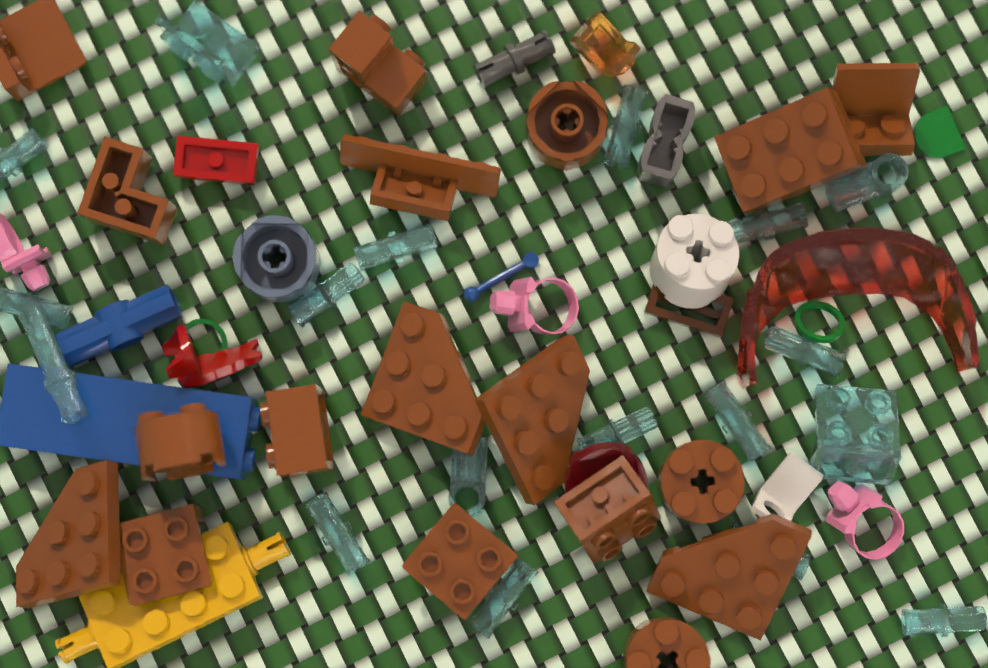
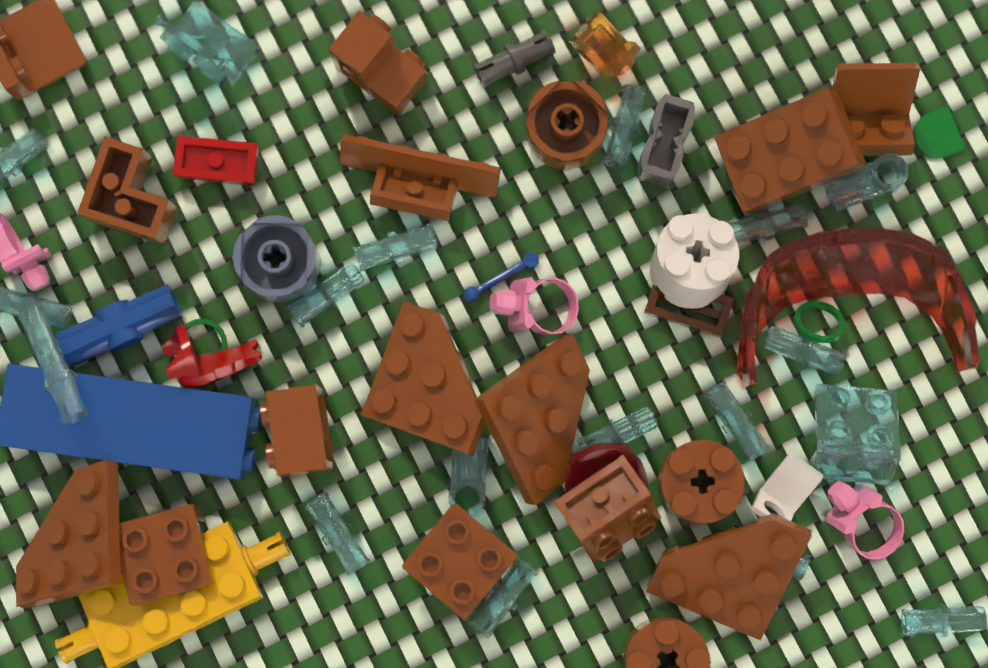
(179, 443): dark orange brick -> none

